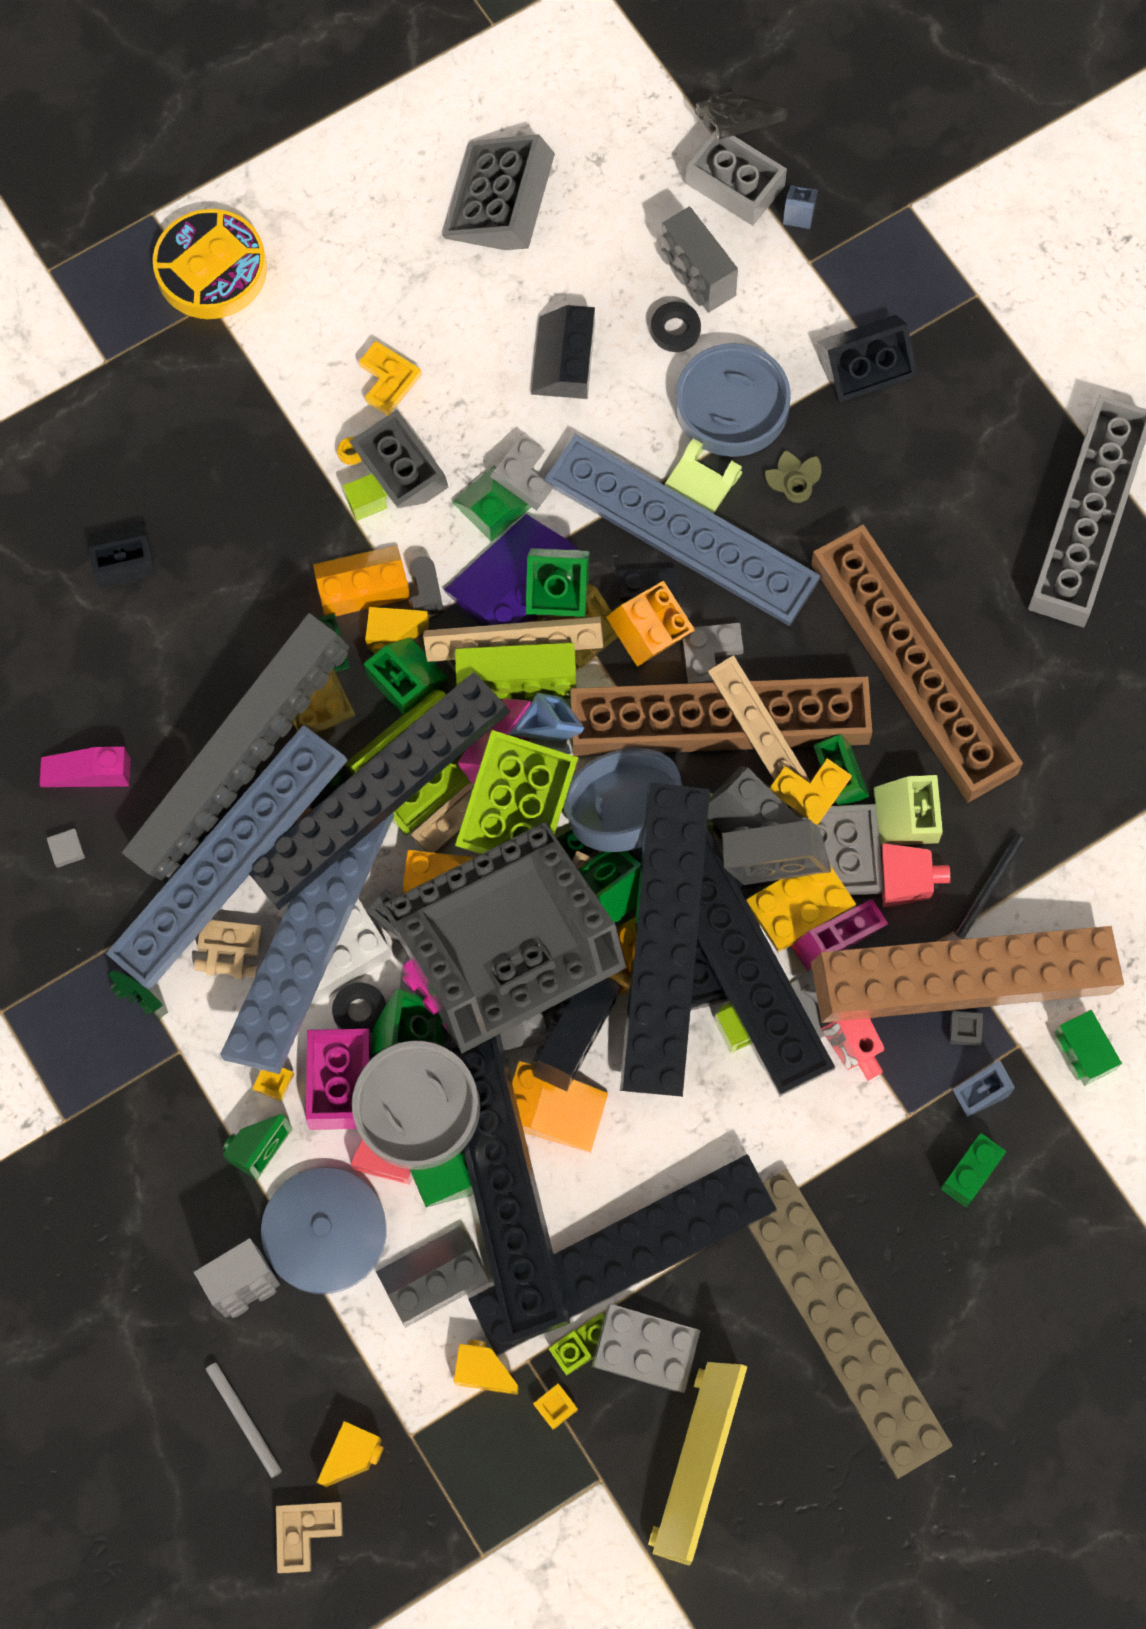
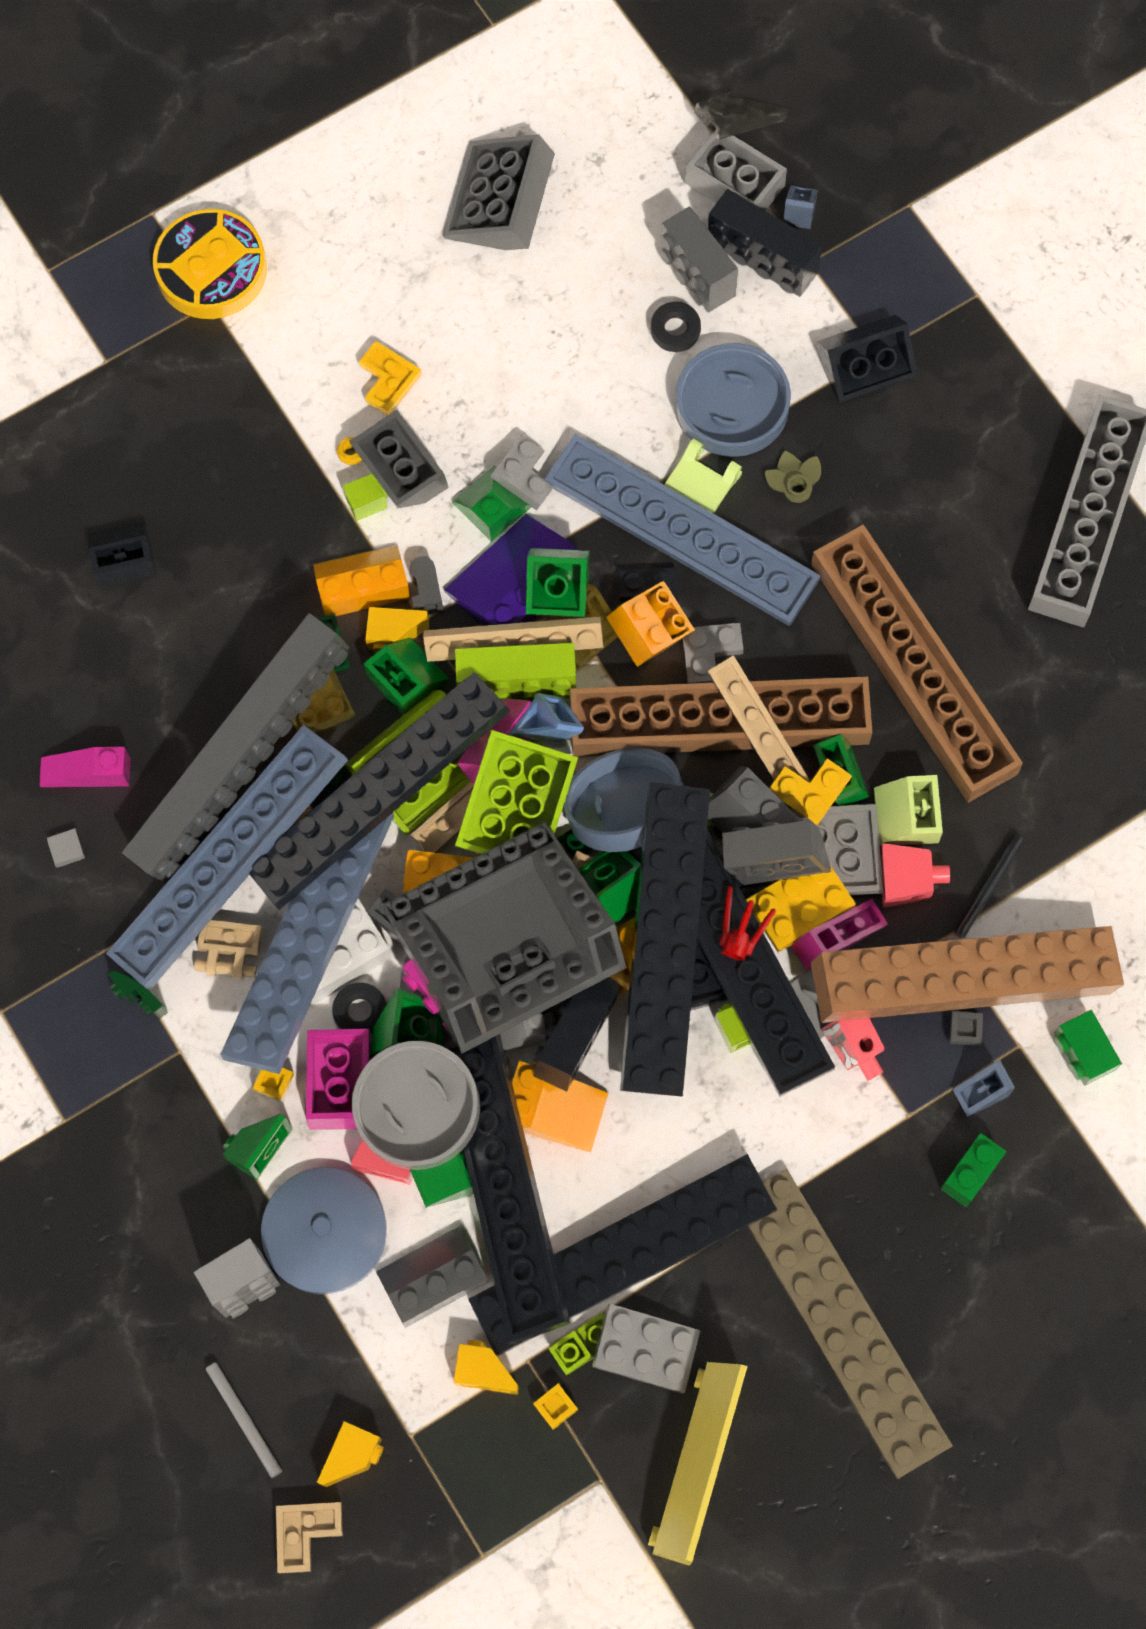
(564, 352): black slope -> none
(737, 944): none -> red plant
(765, 243): none -> black brick

